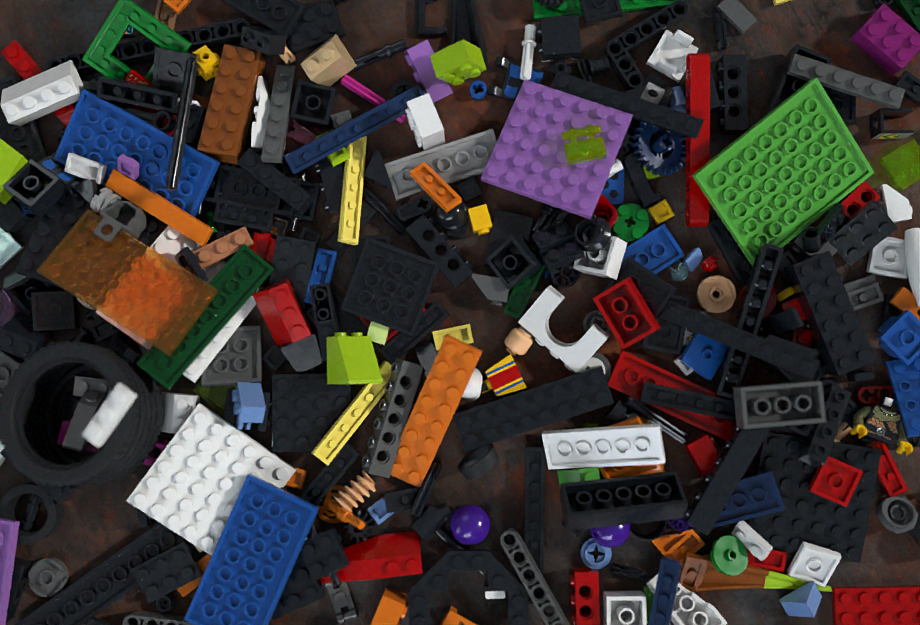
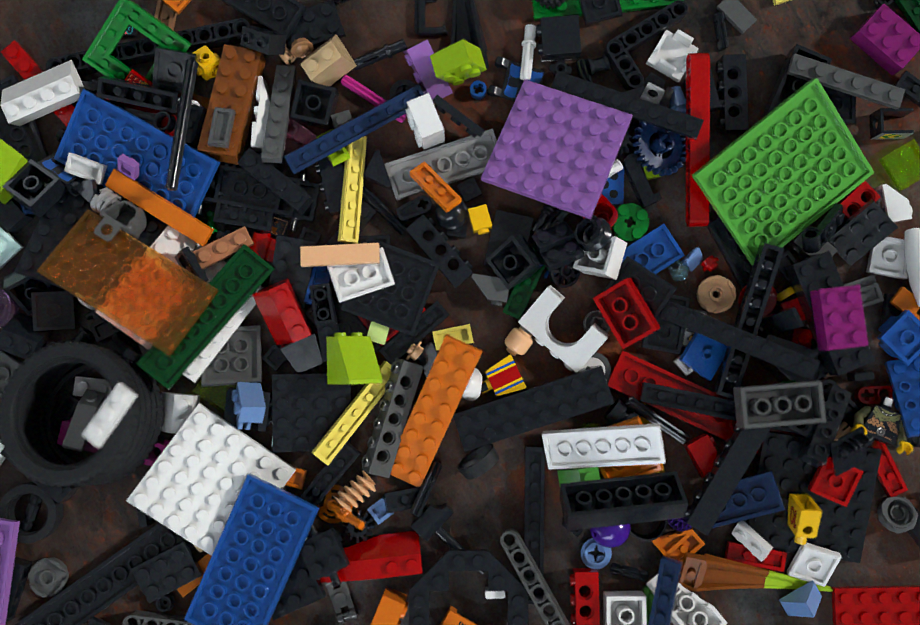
(221, 127): none -> dark grey tile
(301, 48): none -> medium nougat hat
(340, 254): none -> light nougat tile
(360, 279): none -> white tile
(414, 351): none -> light nougat plate
(457, 117): none -> black plate
(470, 524): dark purple piece -> none
(583, 150): clear neon green plate -> none
(661, 212): yellow tile -> none
(721, 555): green plate -> none
(803, 517): none -> yellow torso
(839, 318): none -> magenta brick
(850, 450): none -> black hinge

